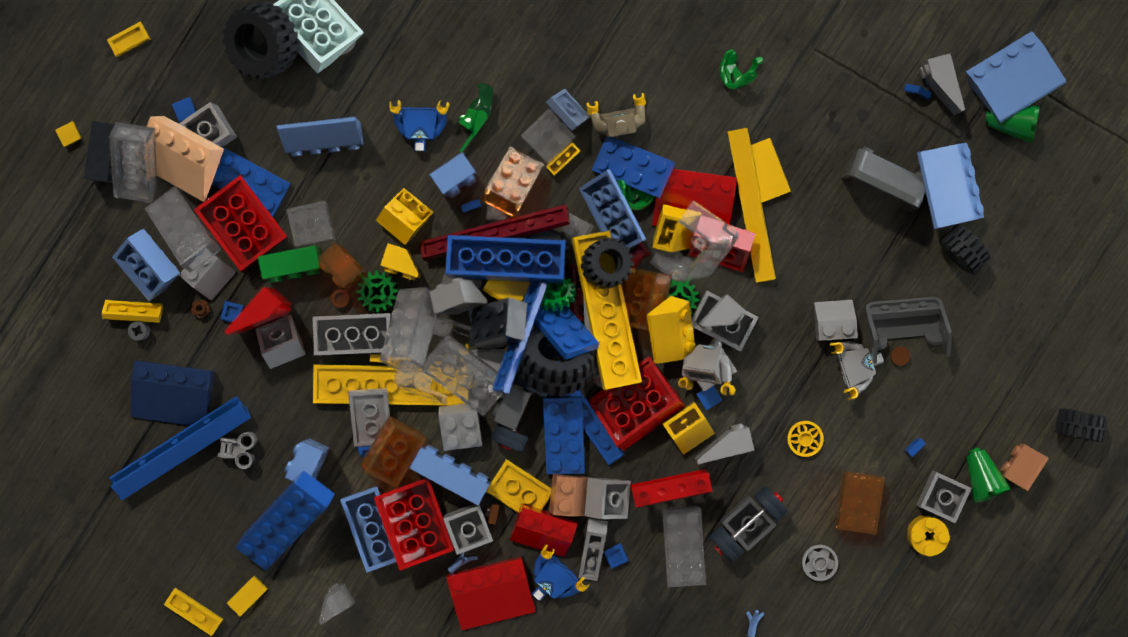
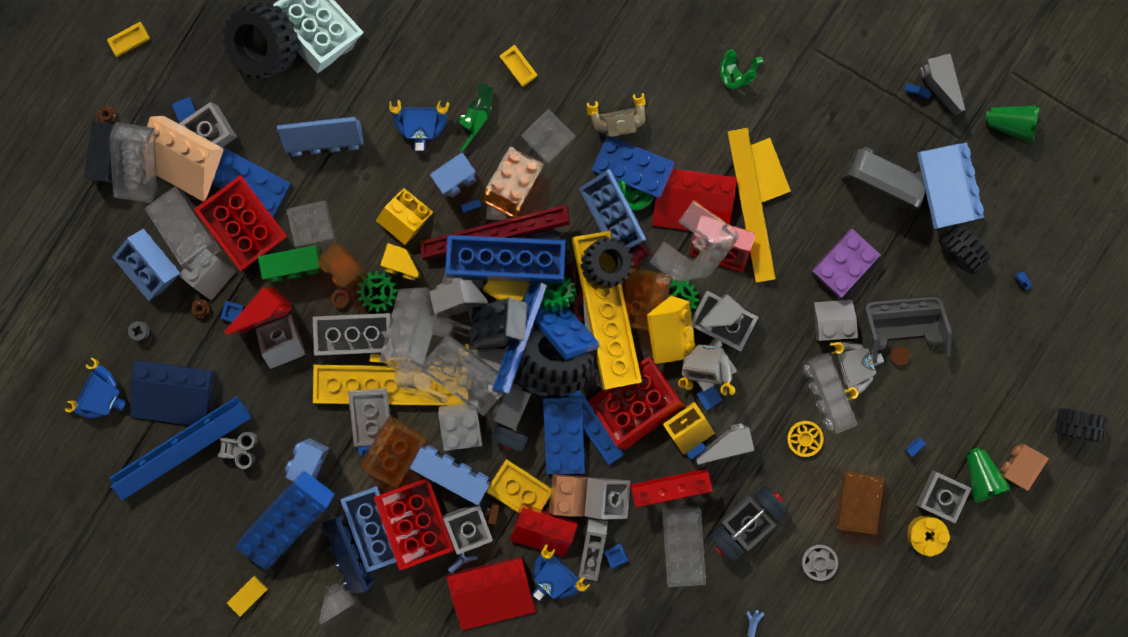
(68, 134): yellow tile -> none
(97, 394): none -> blue torso
(111, 114): none -> reddish brown plate
(132, 311): yellow plate -> none
(193, 611): yellow plate -> none
(347, 554): none -> dark blue slope
(518, 66): none -> yellow tile
(563, 159): yellow piece -> none
(568, 109): sand blue plate -> none
(577, 228): clear slope -> none
(670, 233): yellow slope -> none
(696, 451): none -> blue tile
(830, 393): none -> clear brick
(845, 263): none -> medium lavender brick
(1015, 77): medium blue slope -> none
(1023, 280): none -> blue tile

